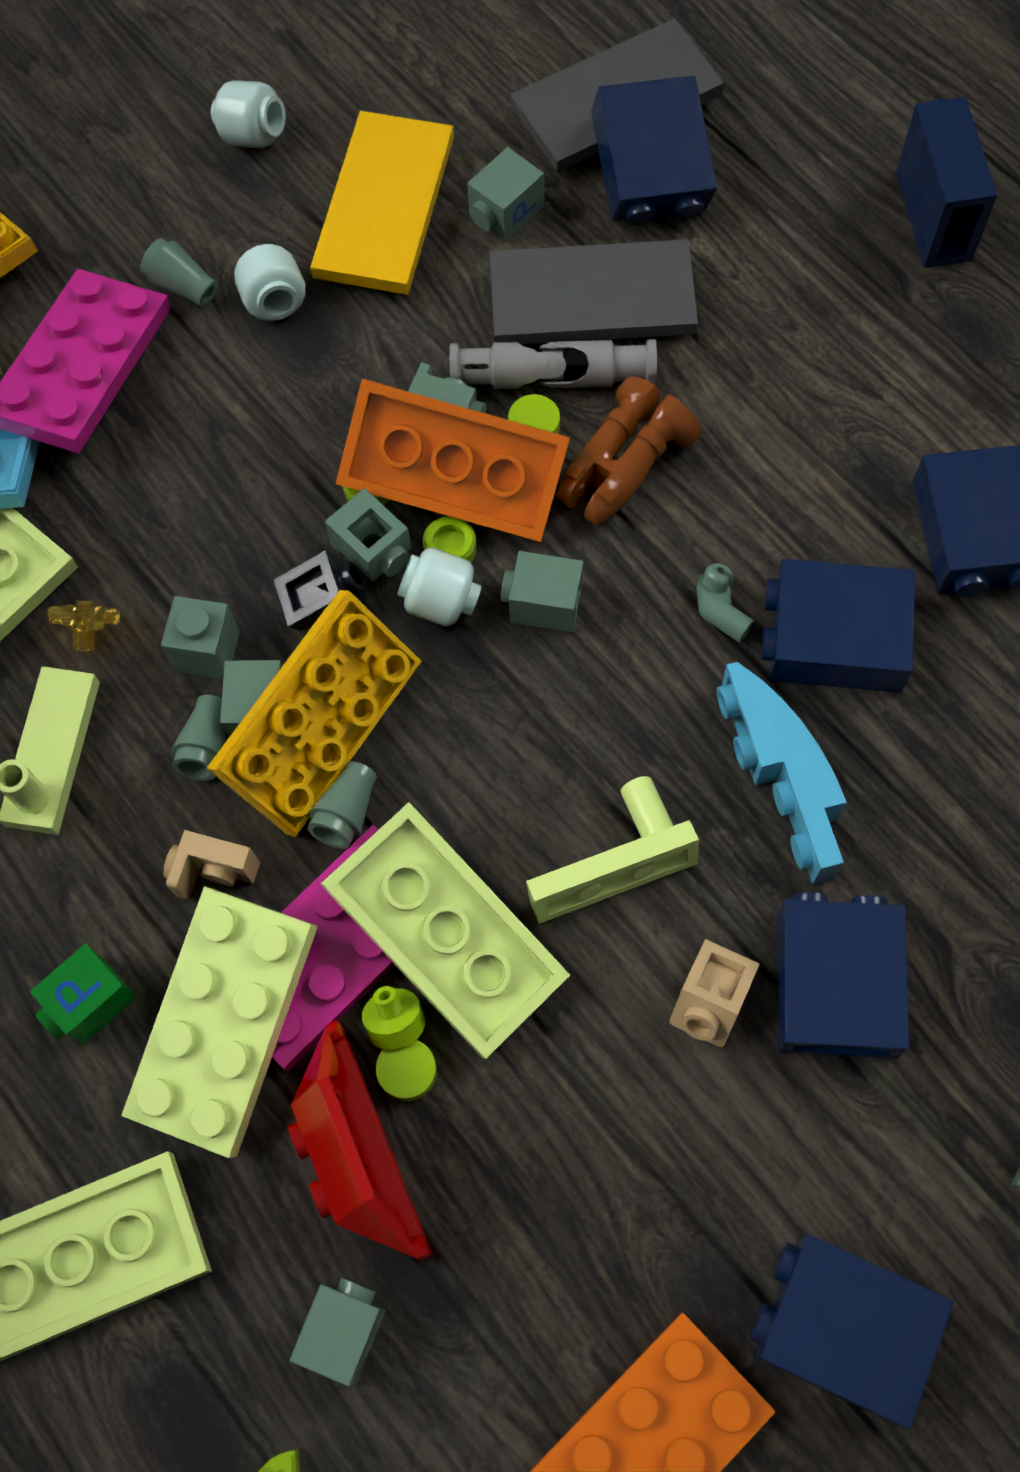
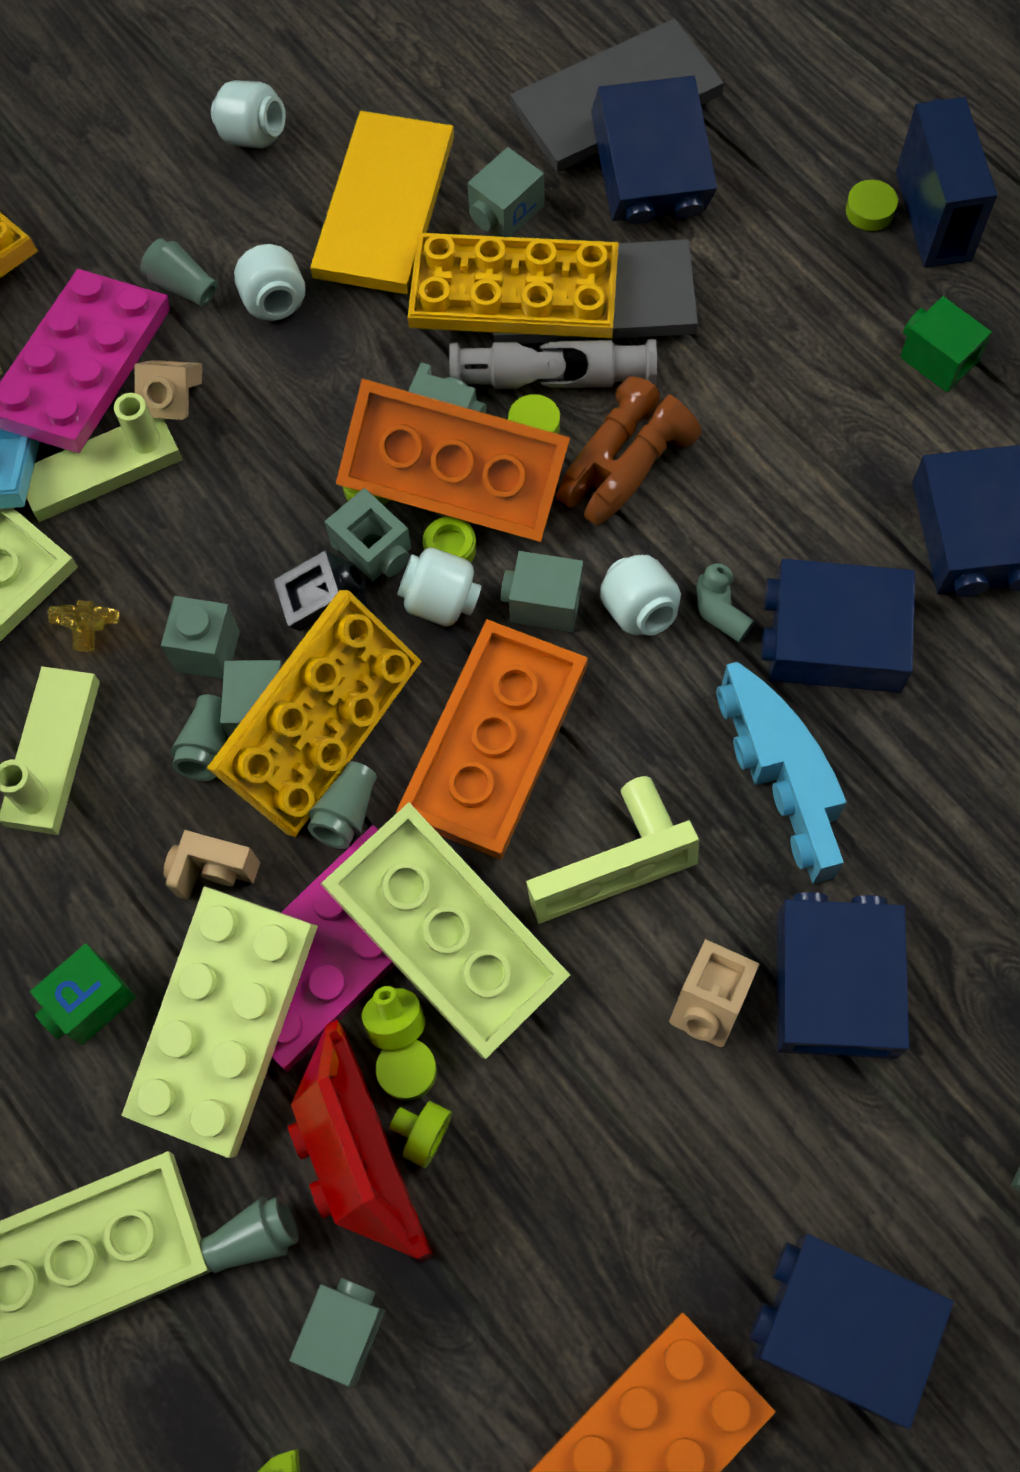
(105, 462): none -> yellowish green piece
(167, 386): none -> tan bracket
(252, 1236): none -> sand green cone
(422, 1131): none -> lime tile
(494, 737): none -> orange plate
(513, 285): none -> yellow tile
(640, 595): none -> light aqua head
(871, 205): none -> lime tile
(944, 343): none -> green brick

